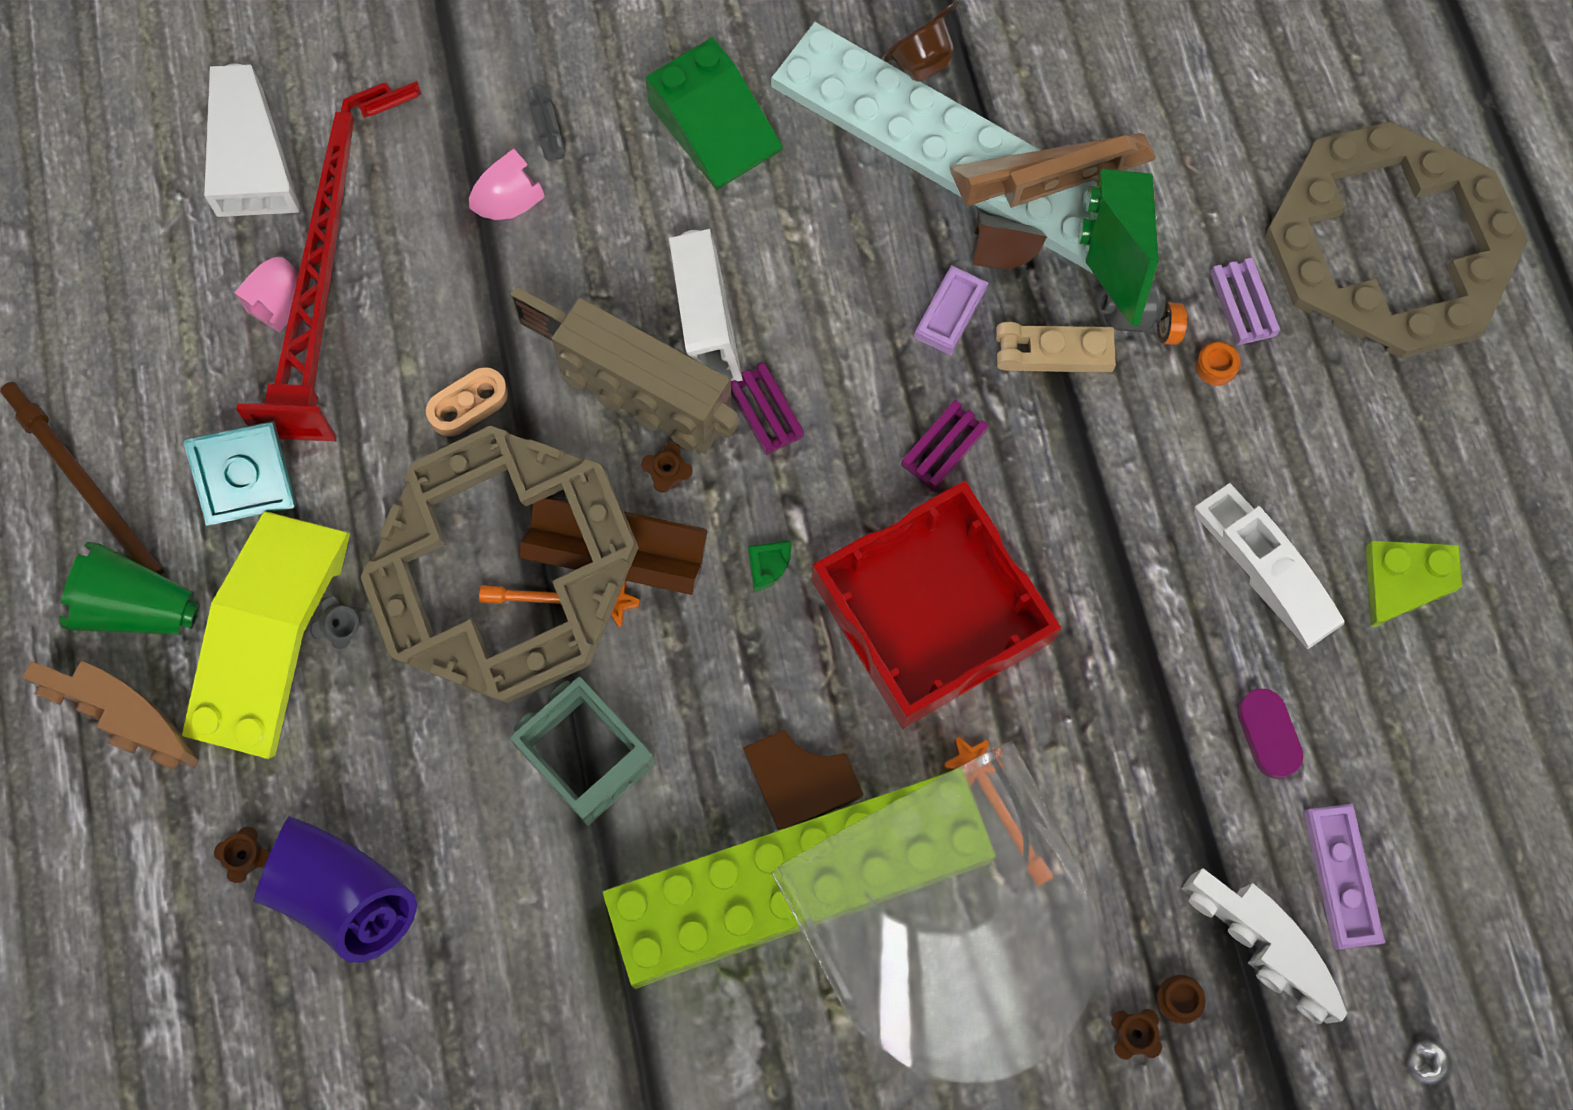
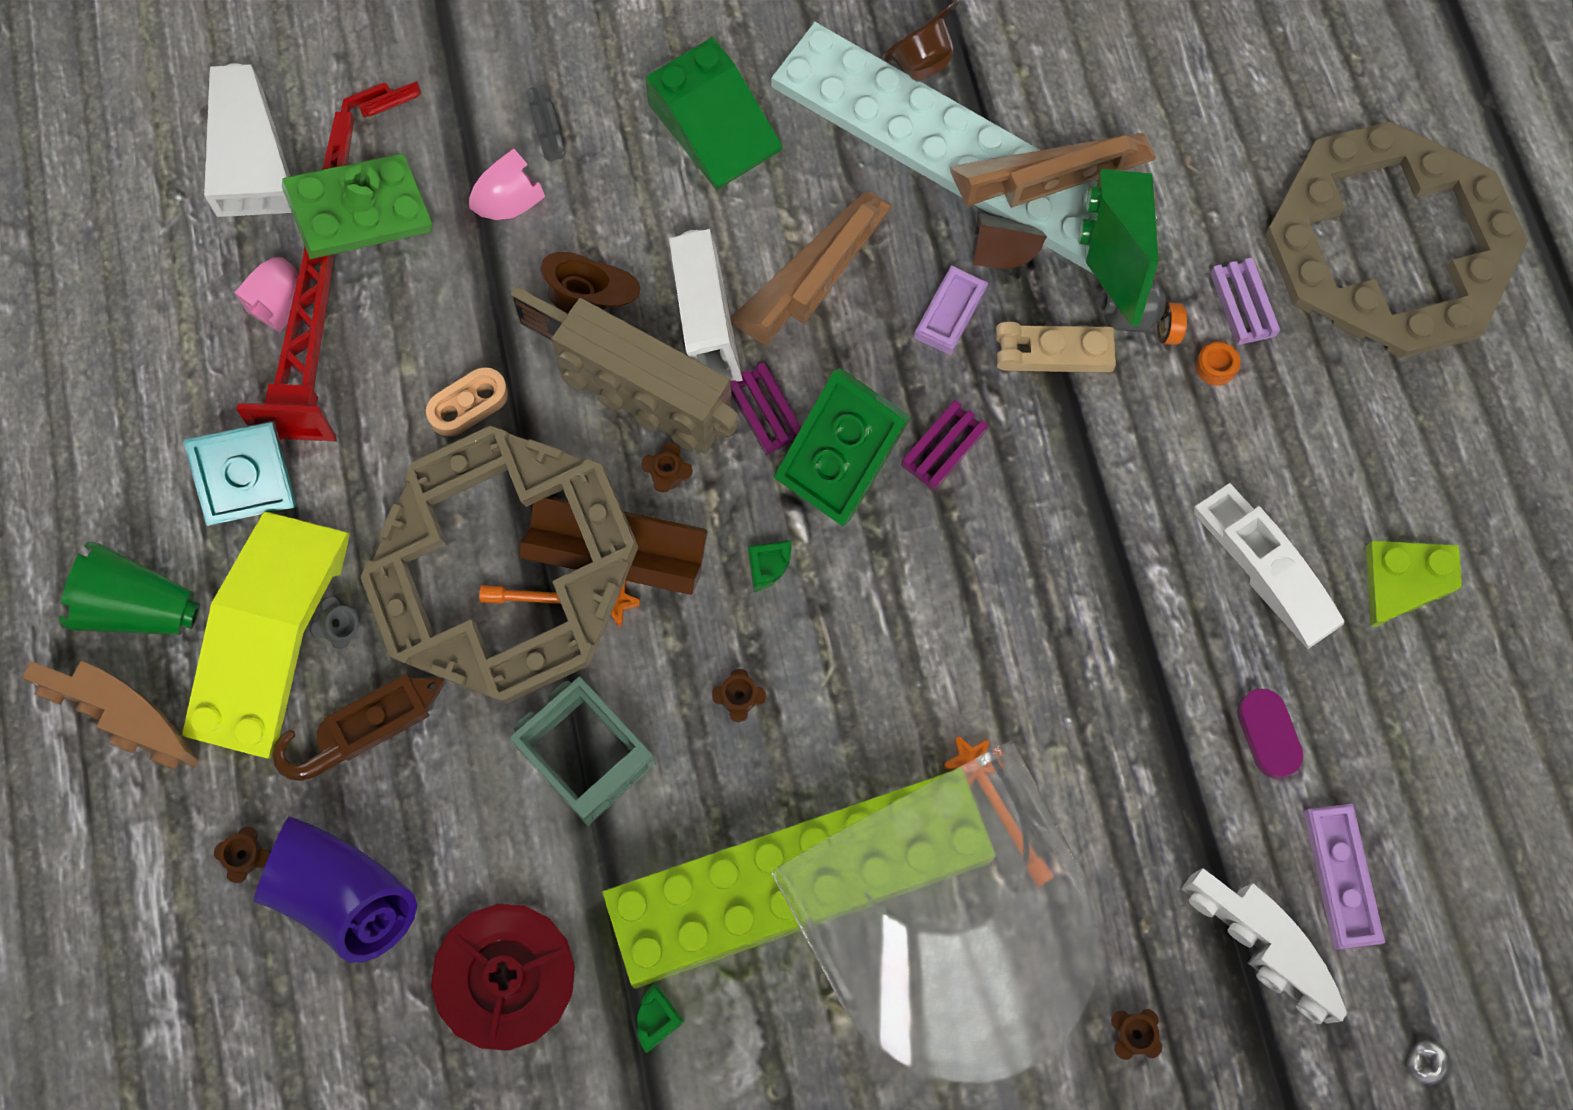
(35, 421): reddish brown bar -> none
(356, 205): none -> bright green plate
(362, 725): none -> reddish brown plate
(474, 952): none -> dark red piece
(578, 277): none -> reddish brown piece
(656, 1018): none -> green tile
(738, 682): none -> reddish brown plate
(800, 783): reddish brown tile -> none
(812, 272): none -> medium nougat wedge
(842, 446): none -> green plate
(934, 604): red tile -> none
(1181, 999): reddish brown plate -> none

